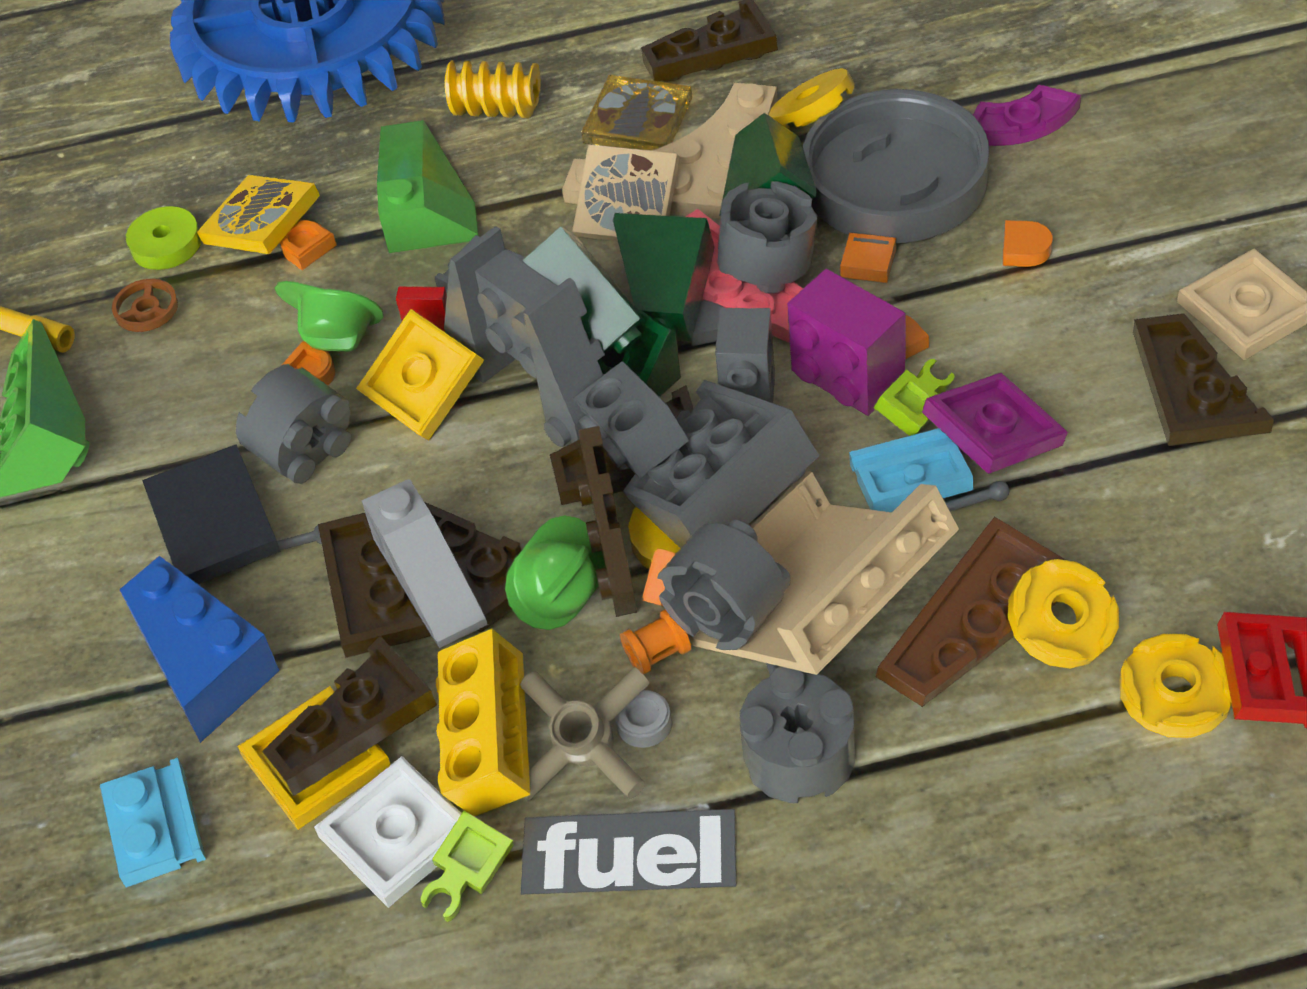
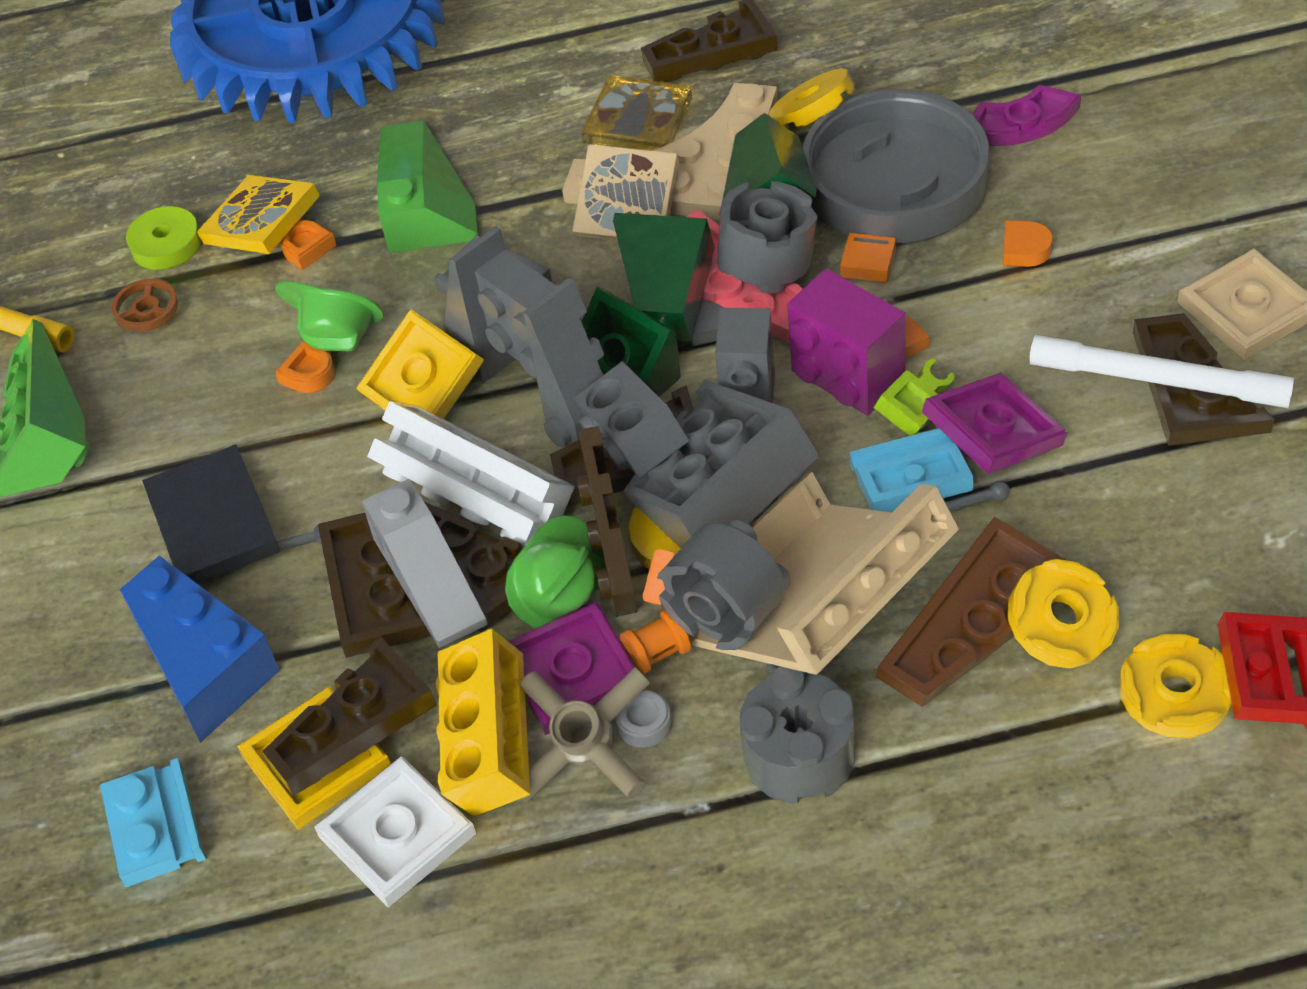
(294, 422): dark grey brick -> none
(426, 301): red tile -> none
(468, 858): lime plate -> none
(469, 472): none -> white brick
(492, 91): yellow piece -> none
(575, 657): none -> magenta tile
(609, 312): slope -> none
(629, 852): sticker -> none
(1245, 385): none -> white piece

